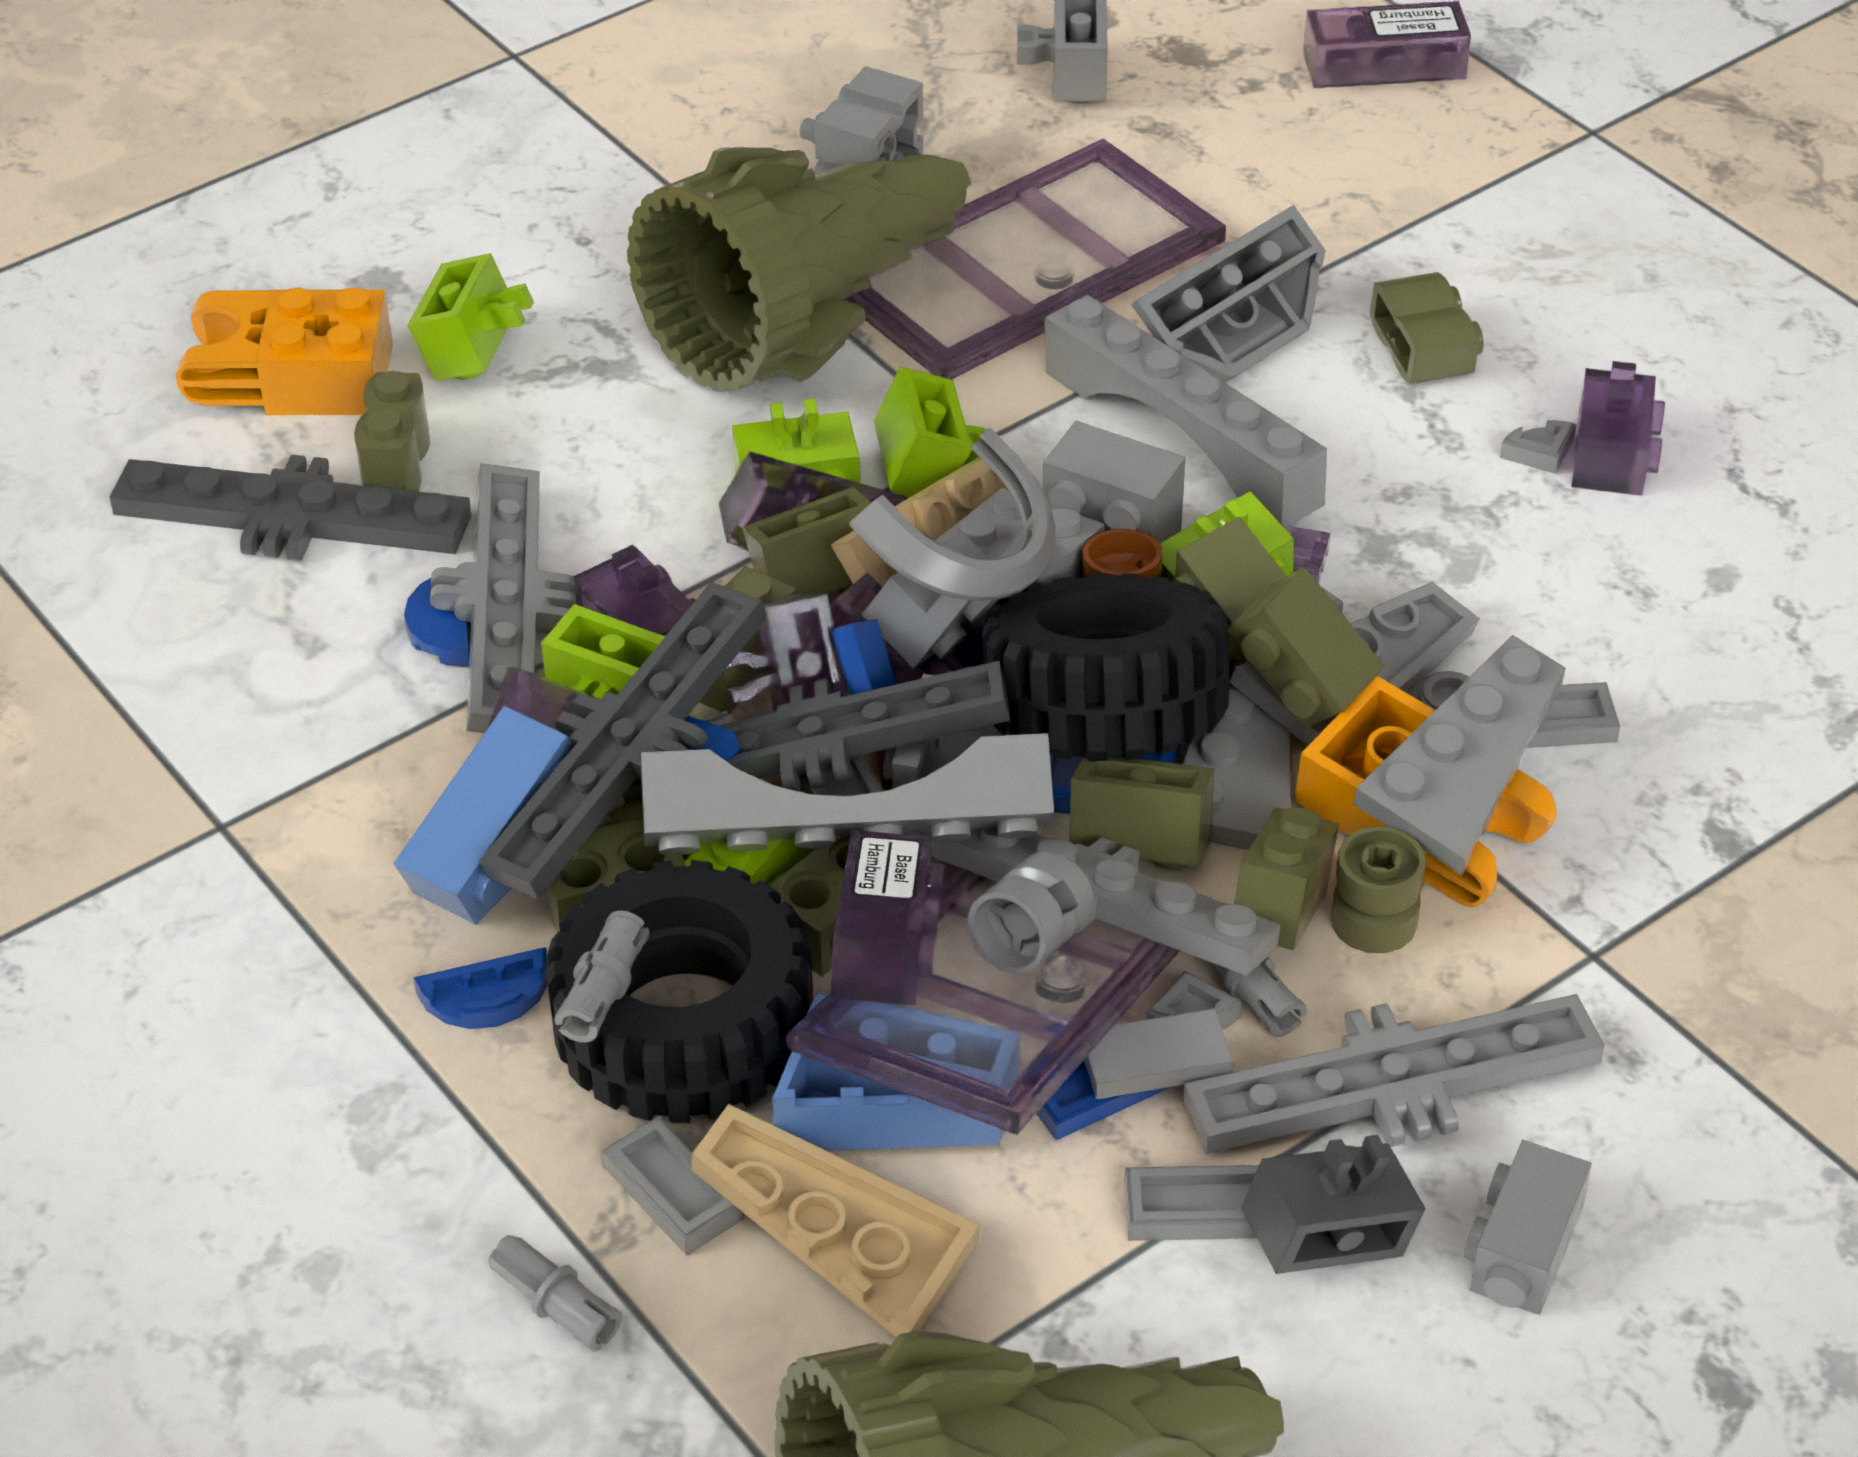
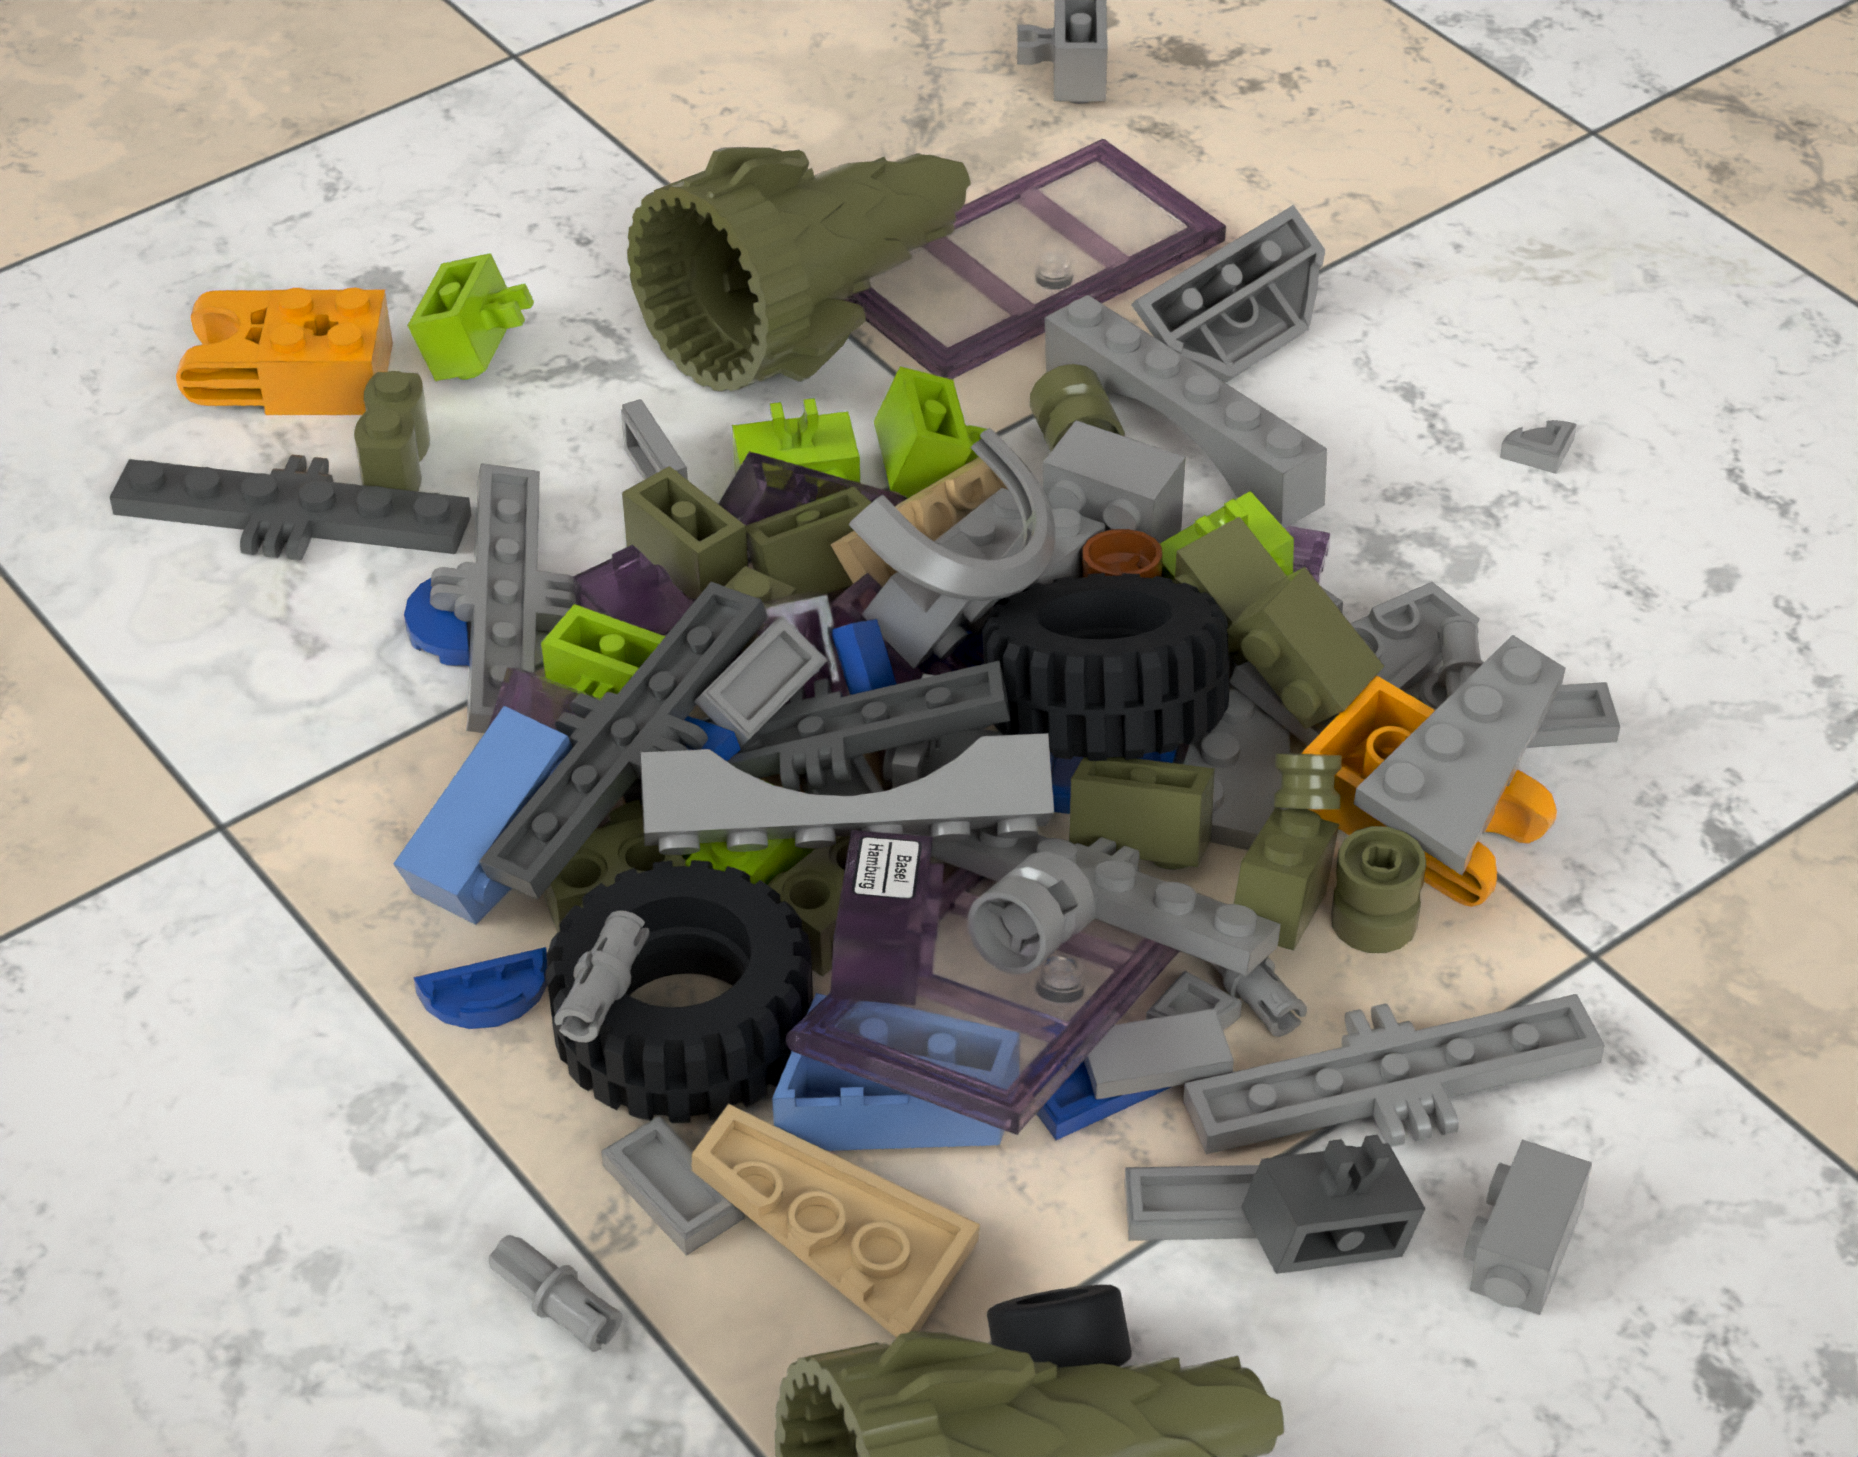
(647, 442): none -> light grey tile
(684, 531): none -> olive brick
(761, 680): none -> light grey tile
(868, 121): light grey brick -> none
(1064, 1326): none -> black tyre
(1068, 396): none -> olive wheel
(1307, 781): none -> olive wheel
(1386, 44): clear purple brick -> none
(1425, 327): olive brick -> none
(1459, 651): none -> light grey axle
(1616, 430): clear purple brick -> none

